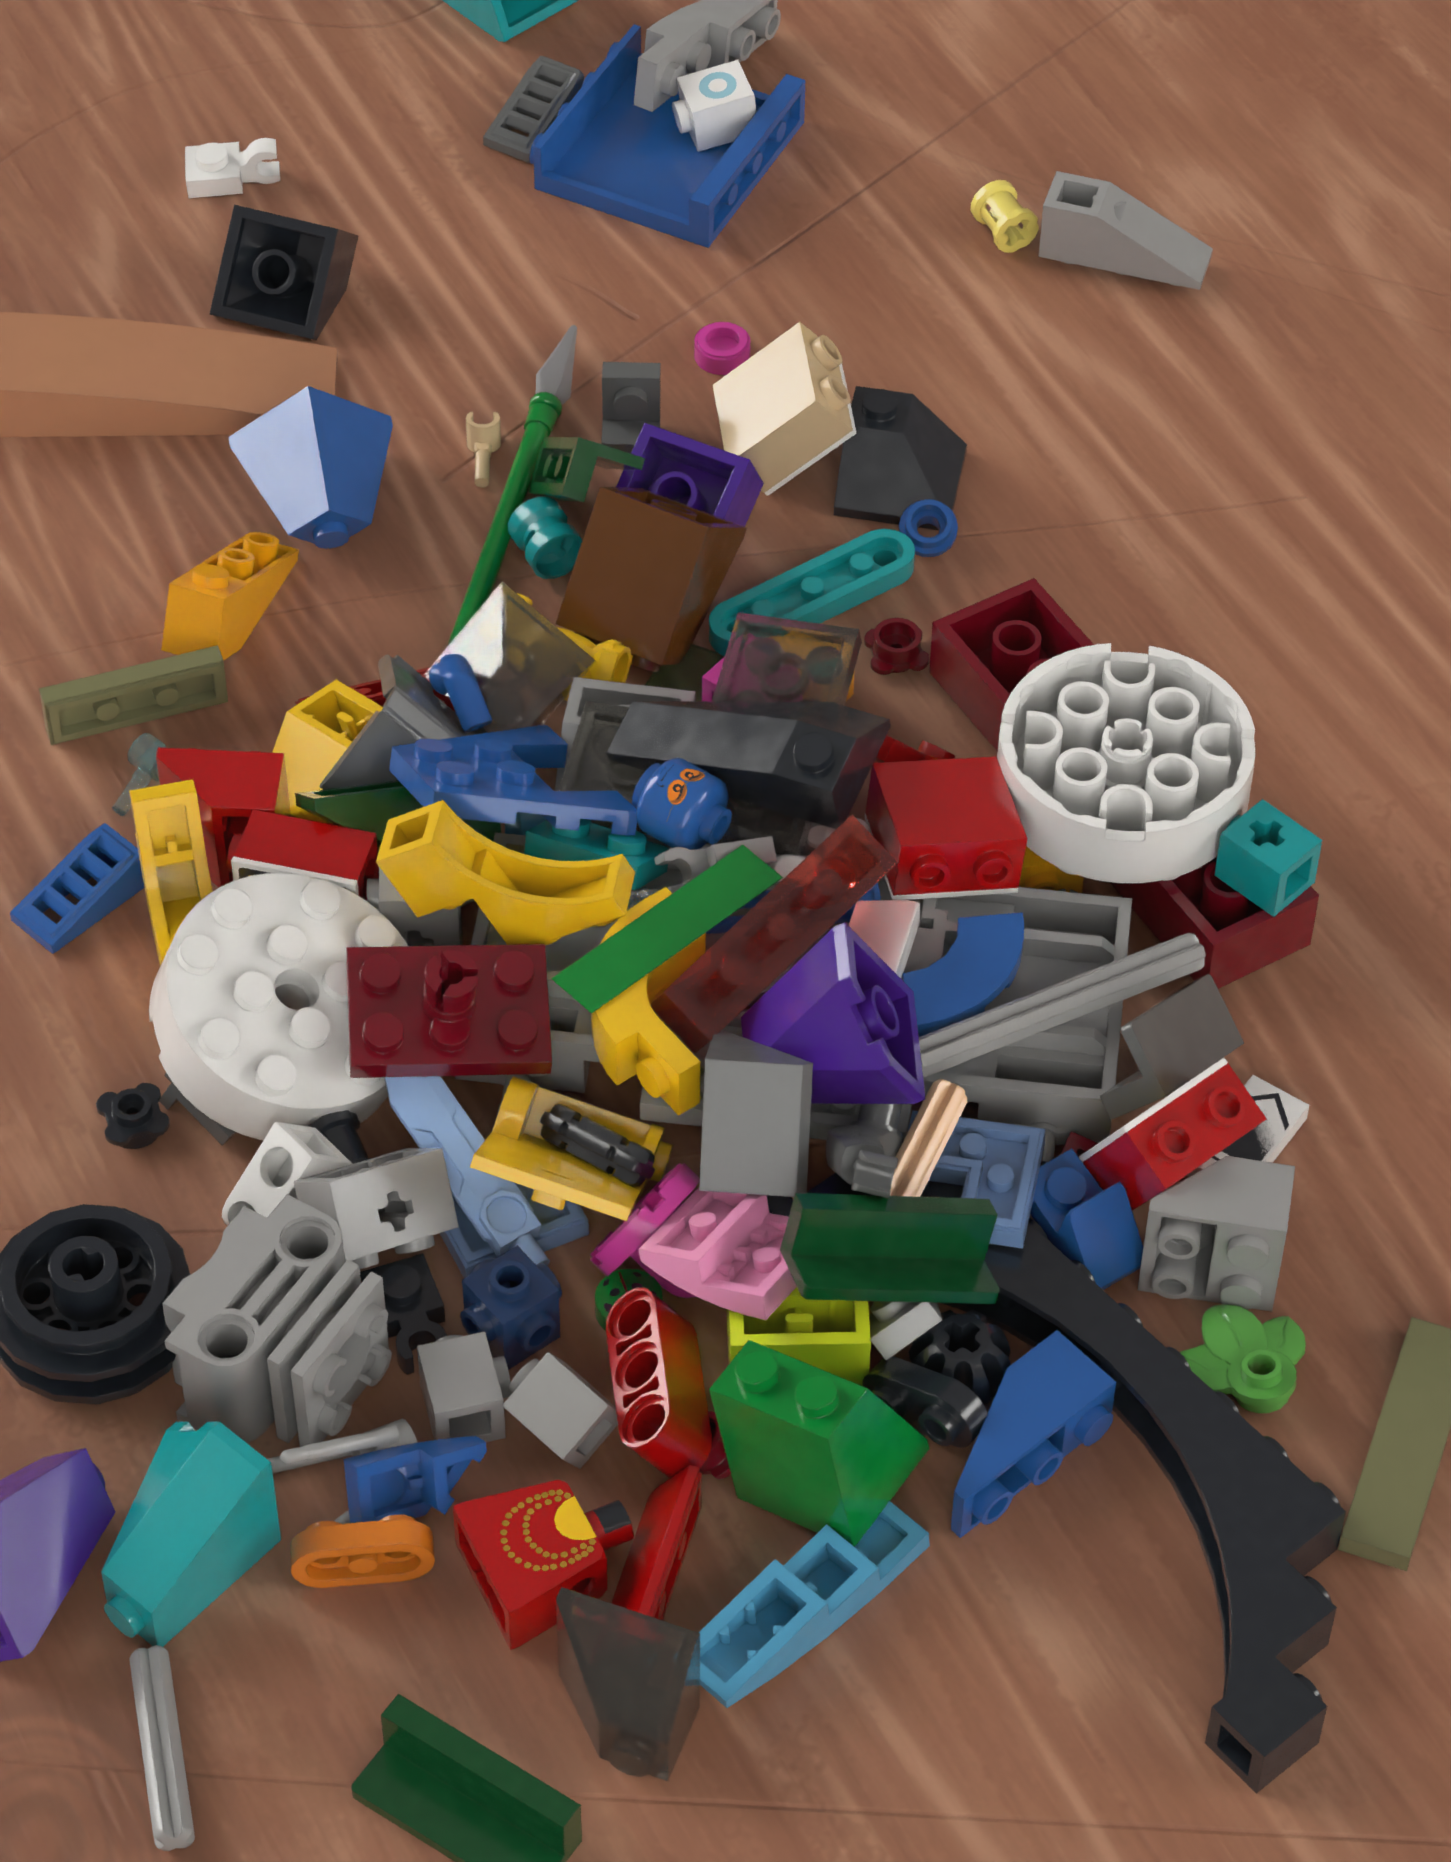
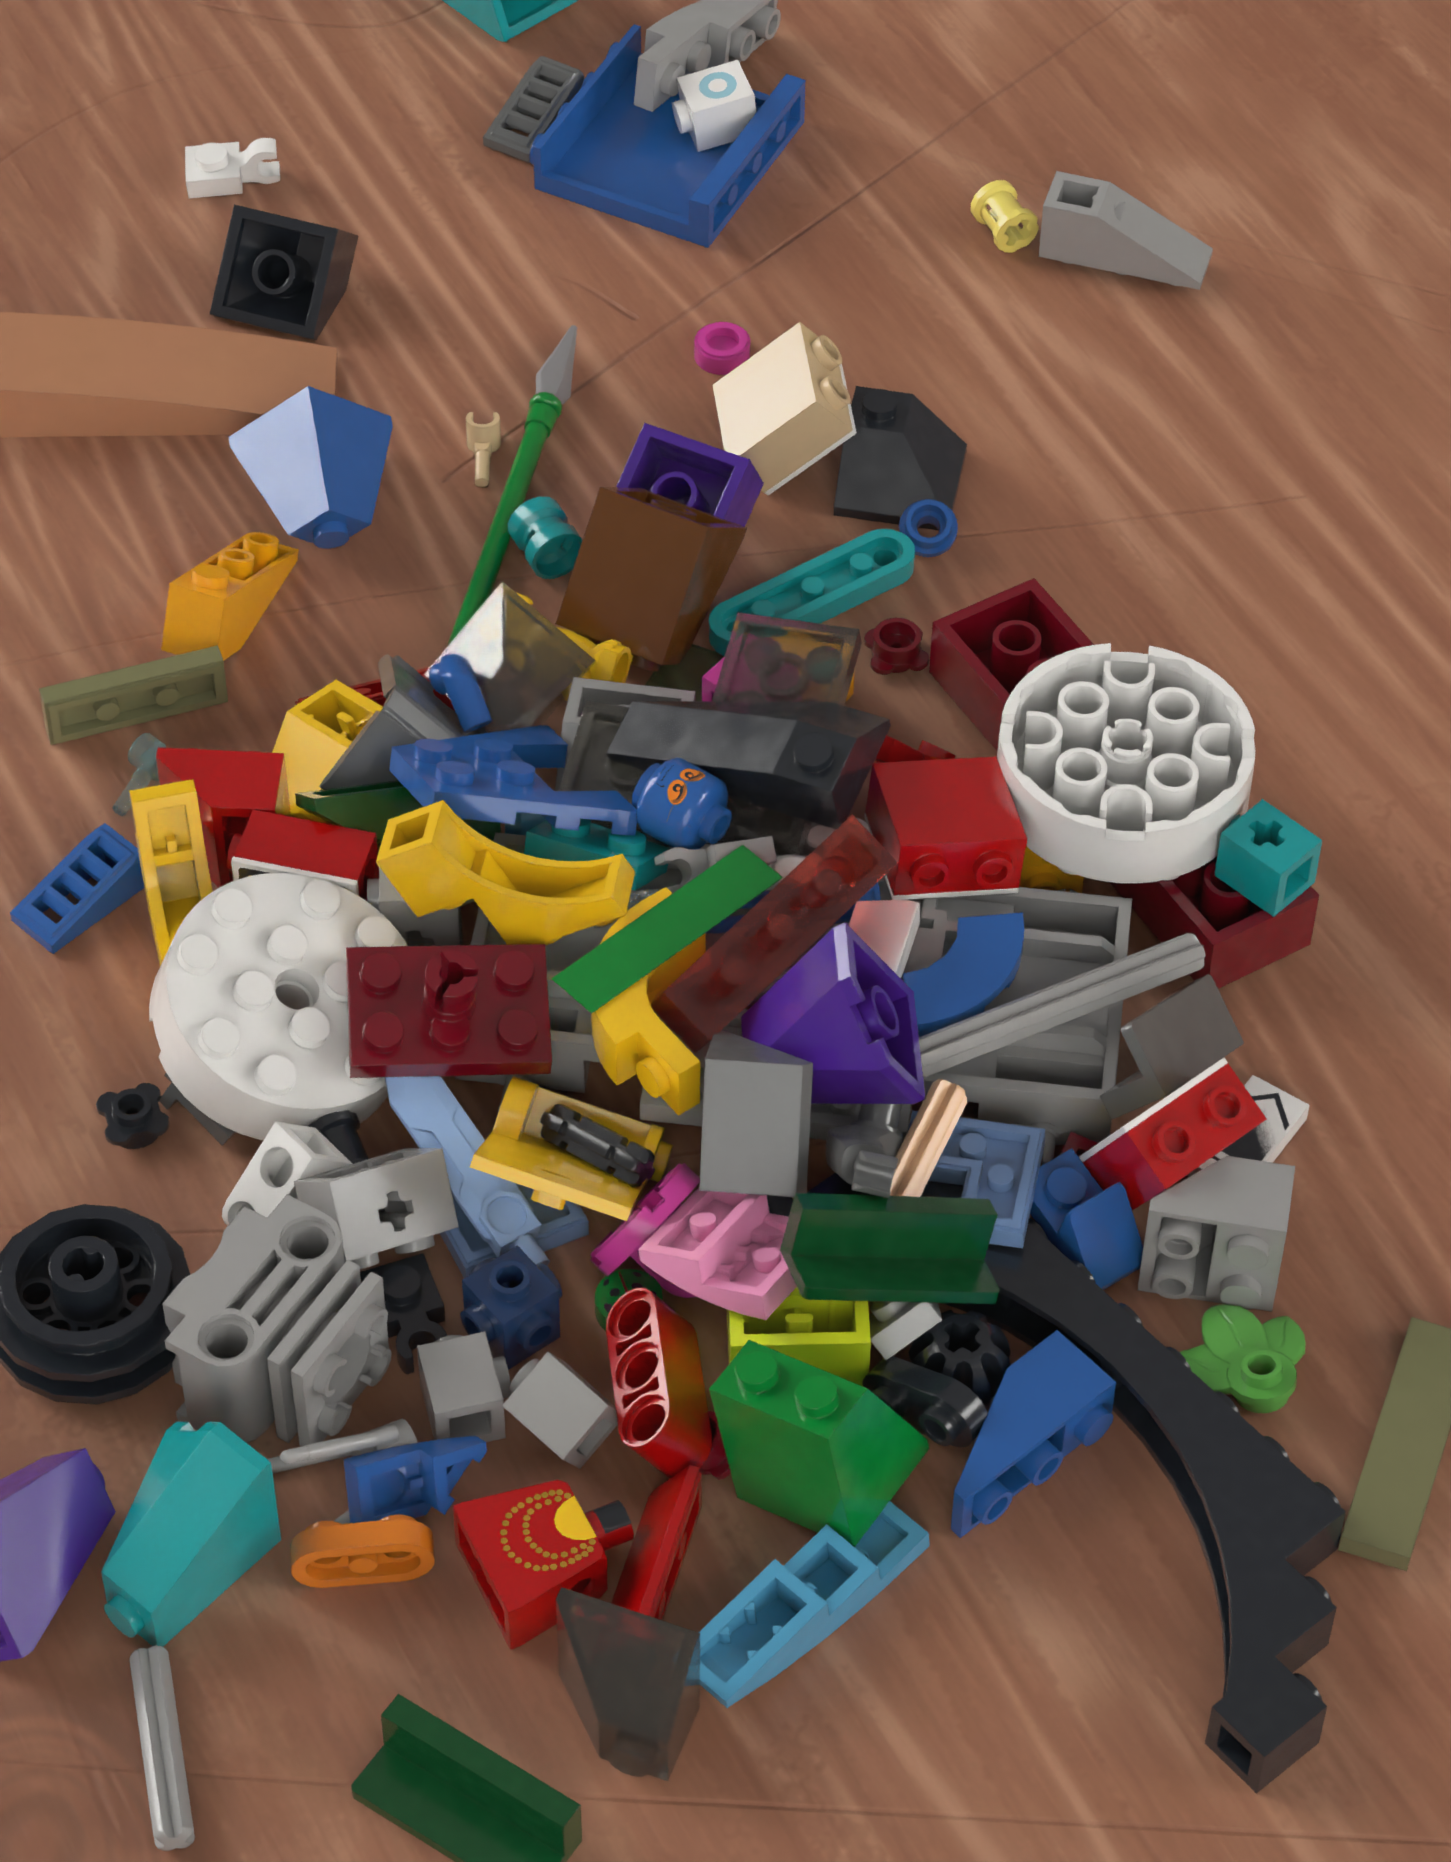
(568, 465): dark green panel -> none
(628, 400): dark grey bracket -> none

